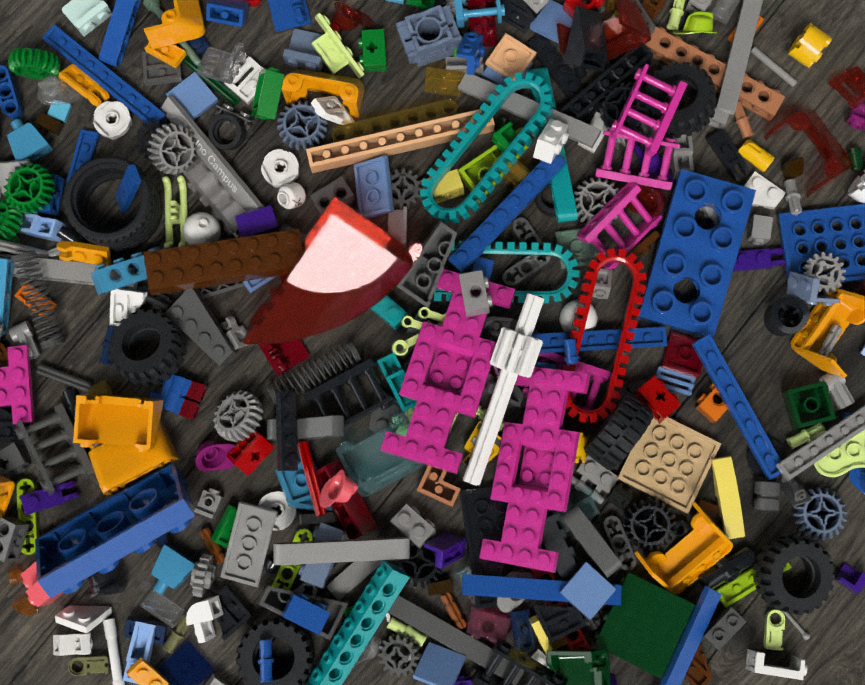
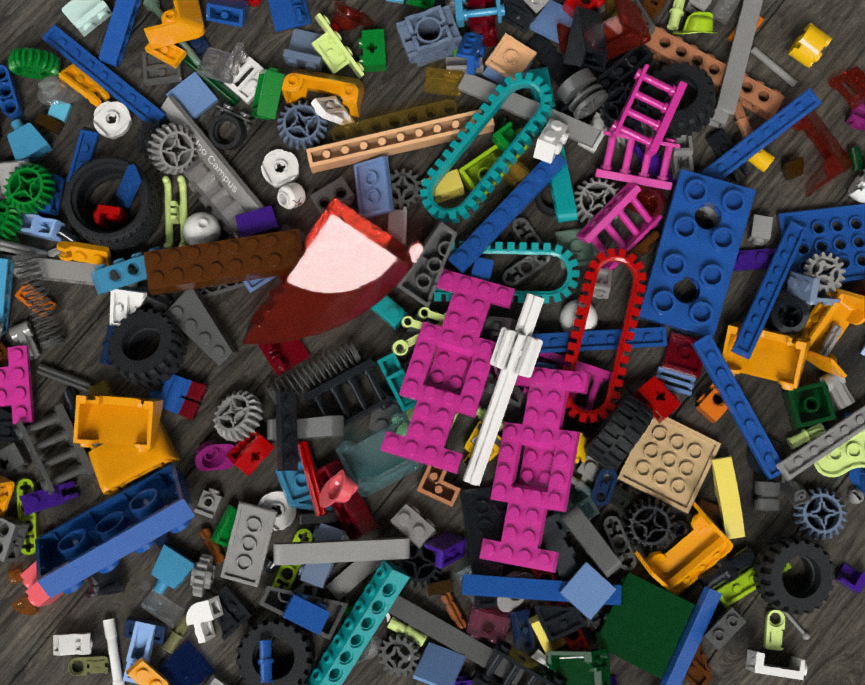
(83, 617): white wing -> none
(106, 213): none -> red bracket
(235, 334): light grey plate -> none
(475, 304): light grey brick -> none
(570, 351): blue pin -> none
(582, 93): none -> dark grey wheel
(604, 487): none -> dark blue plate
(763, 136): none -> blue tile
(766, 193): white wing -> none
(769, 290): none -> blue tile
(775, 356): none -> light orange windscreen
(793, 197): light grey axle -> none
(852, 498): none -> light grey hinge

